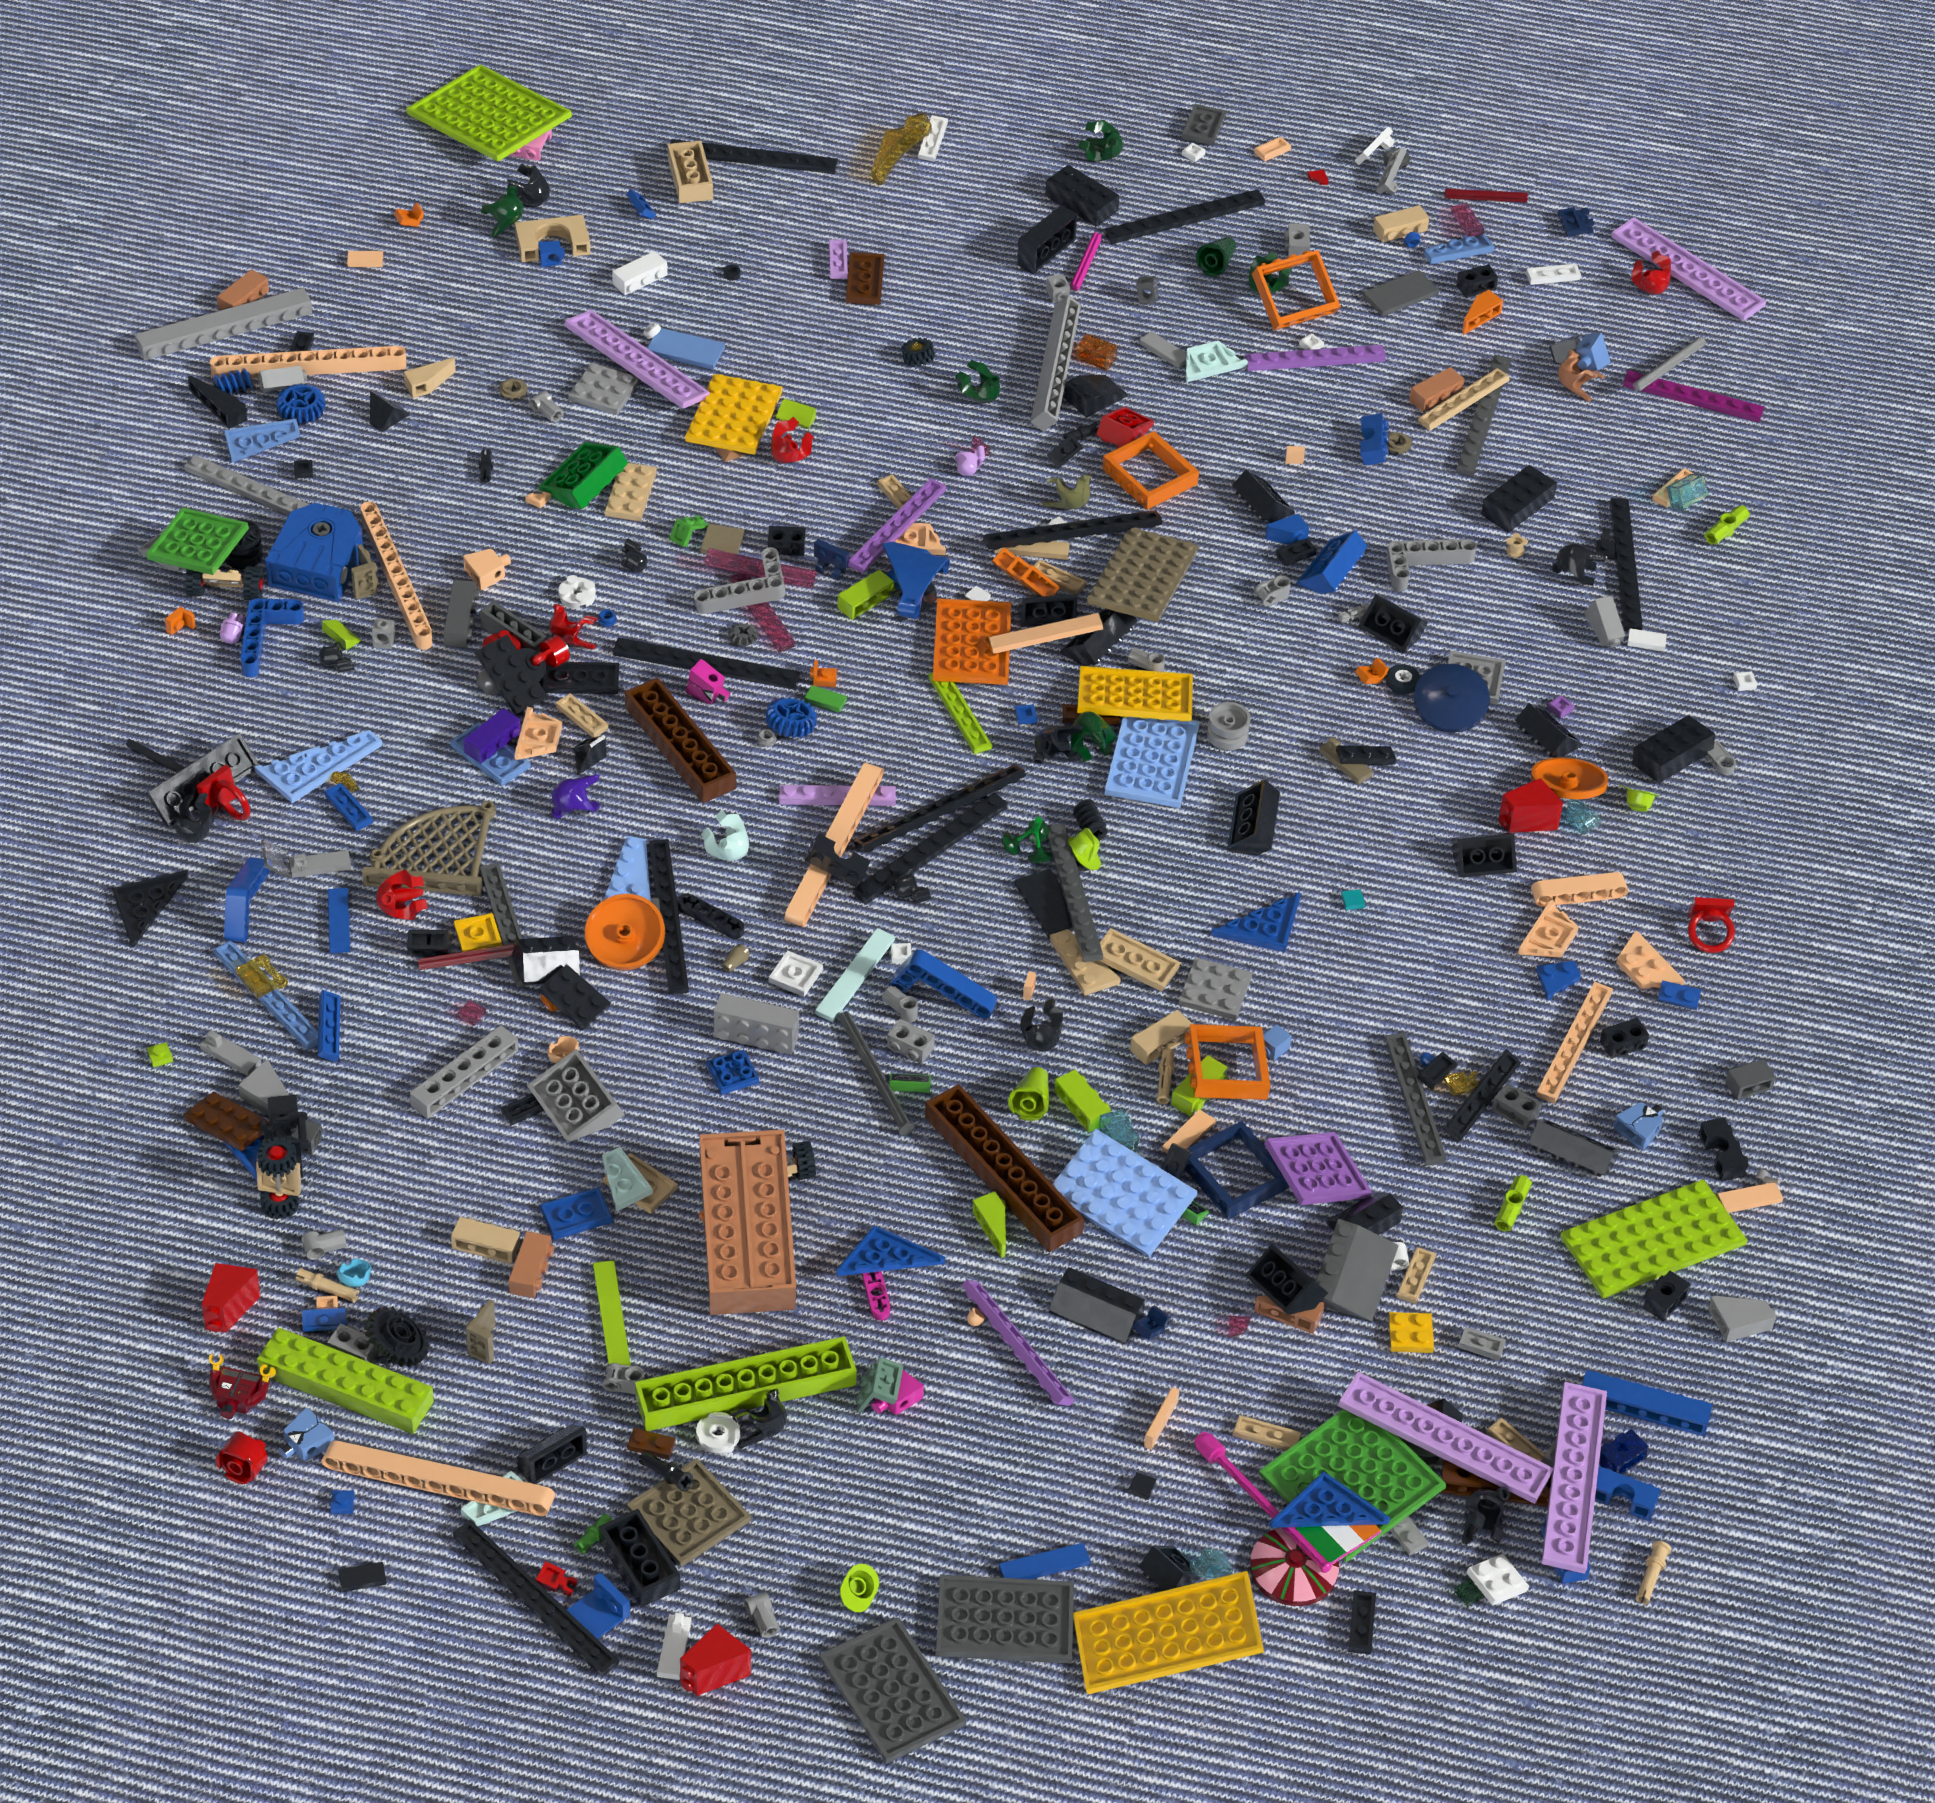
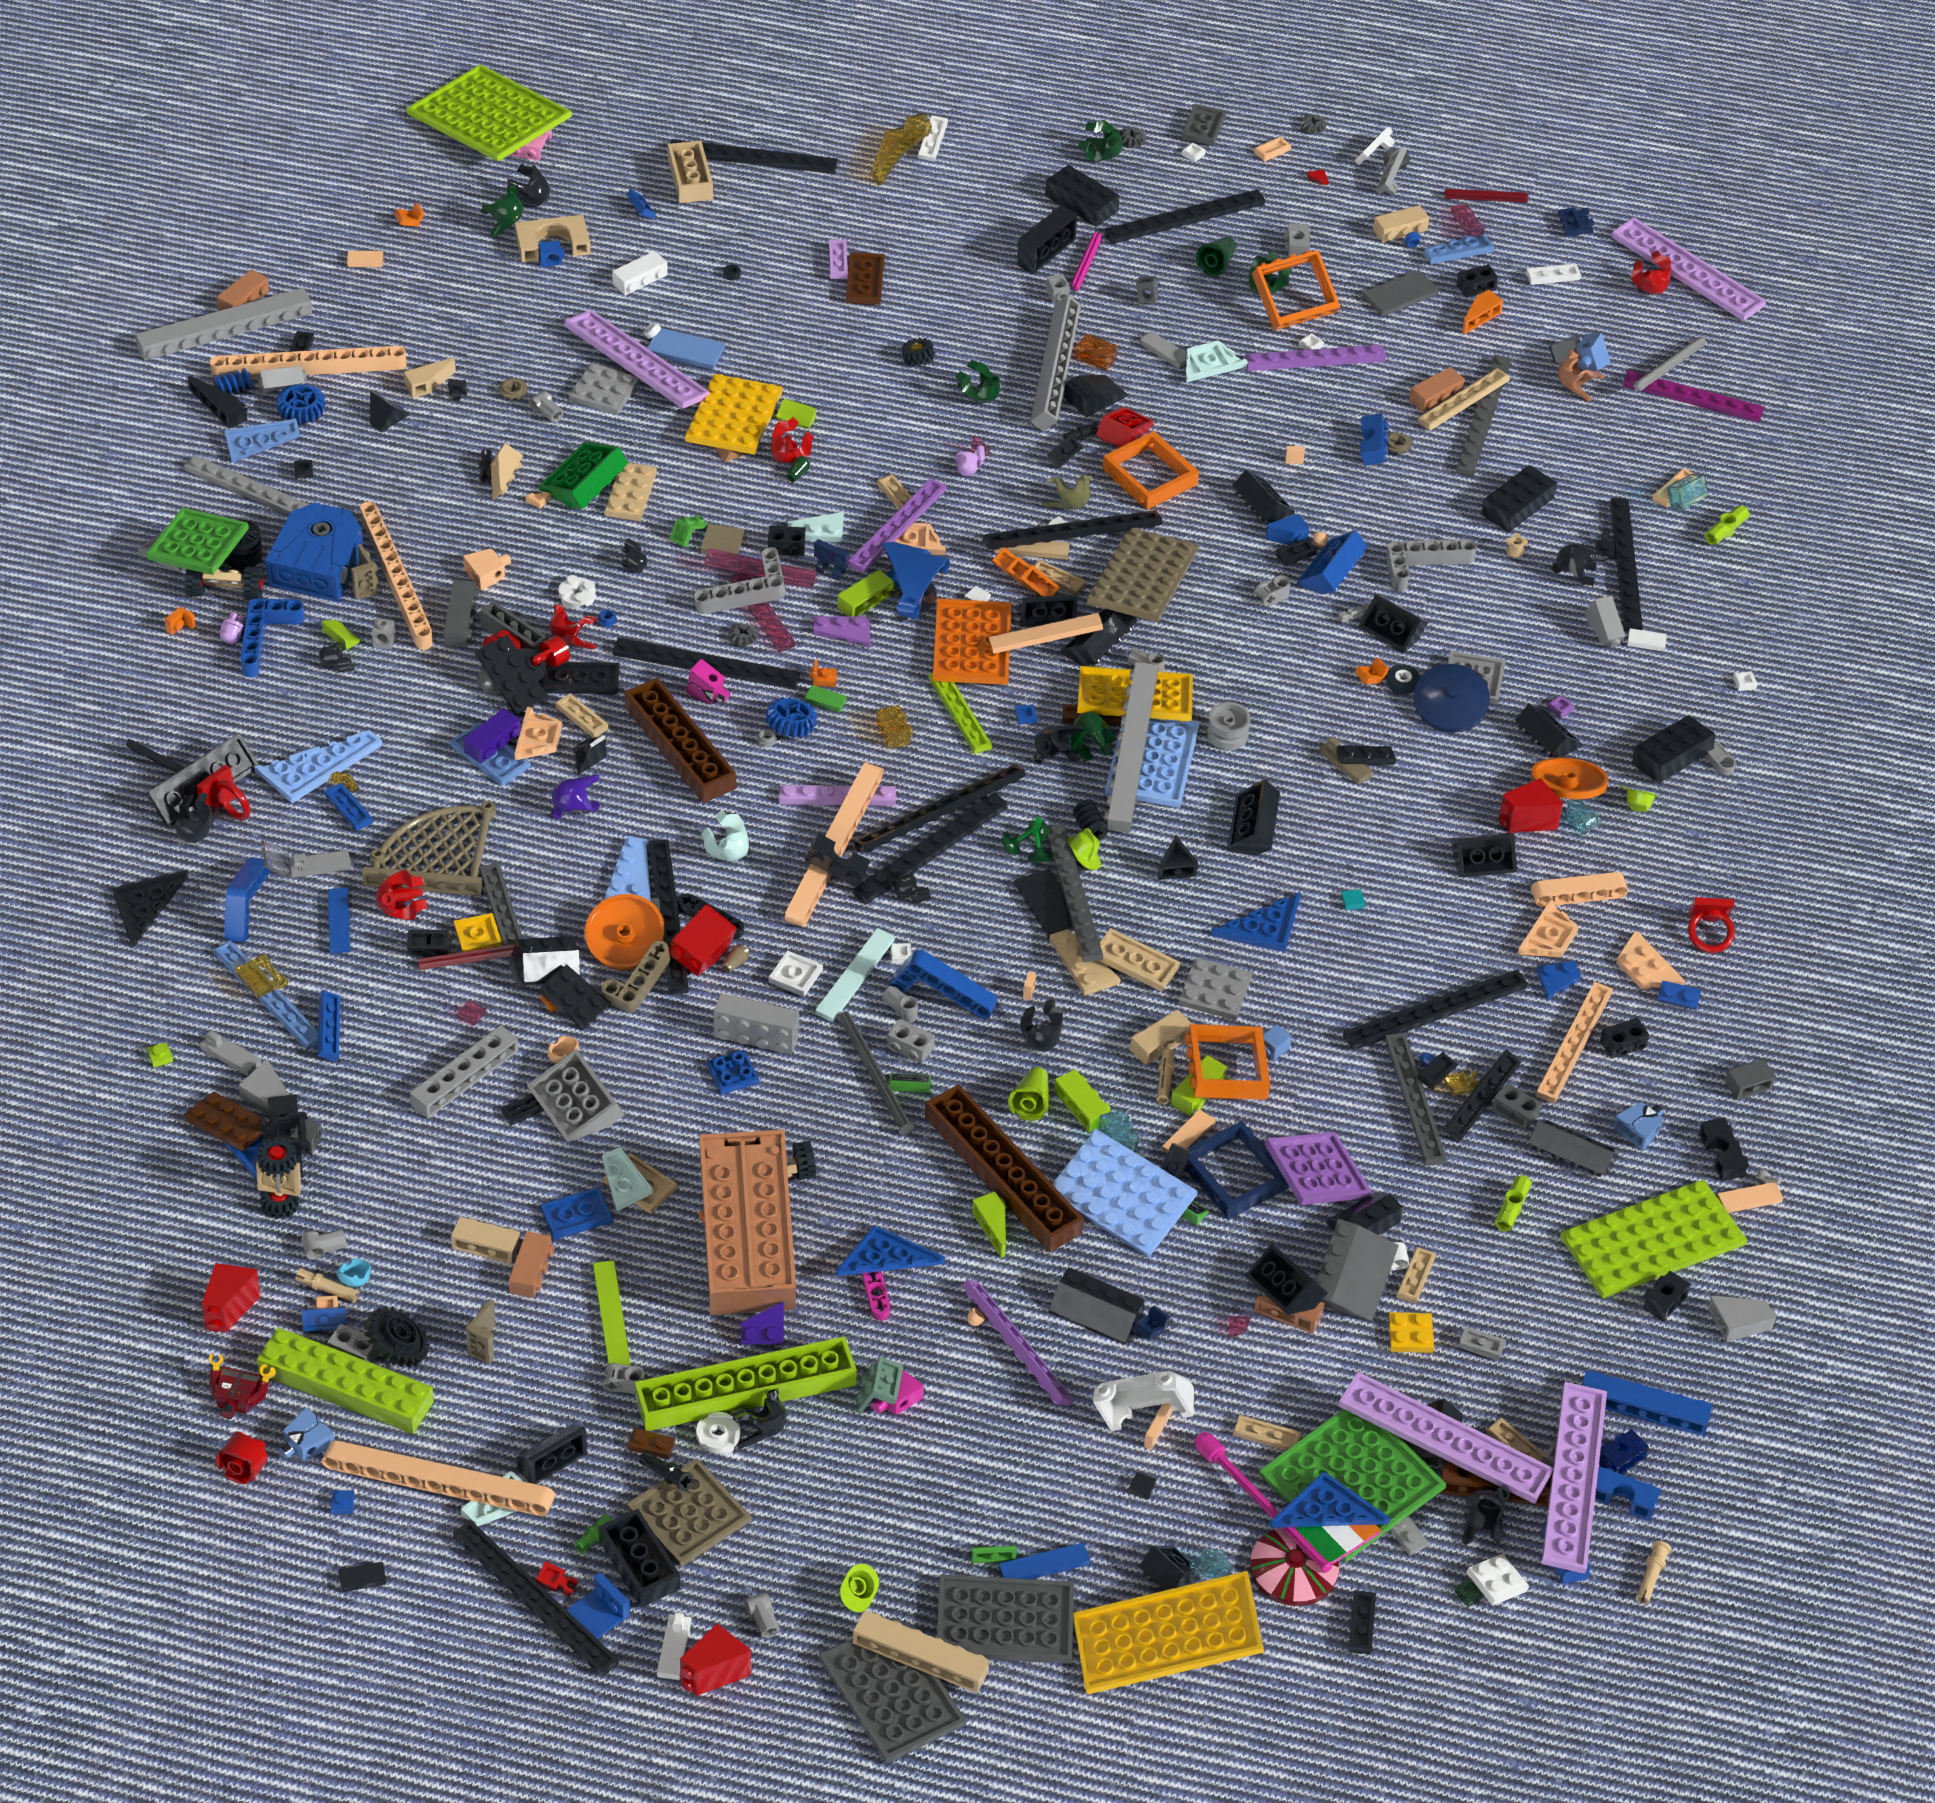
(457, 388): none -> black tile
(502, 468): none -> tan slope
(656, 958): none -> dark tan beam
(702, 940): none -> red slope
(764, 1327): none -> dark purple wing
(798, 468): none -> dark green cone
(825, 527): none -> light aqua wing
(844, 627): none -> medium lavender wing
(894, 726): none -> clear yellow brick
(920, 1651): none -> tan brick
(993, 1554): none -> bright green slope
(1119, 1397): none -> white windscreen
(1128, 140): none -> dark grey gear
(1132, 747): none -> light grey brick
(1177, 862): none -> black slope
(1308, 126): none -> dark grey gear
(1320, 539): none -> light nougat hinge
(1435, 1009): none -> black plate

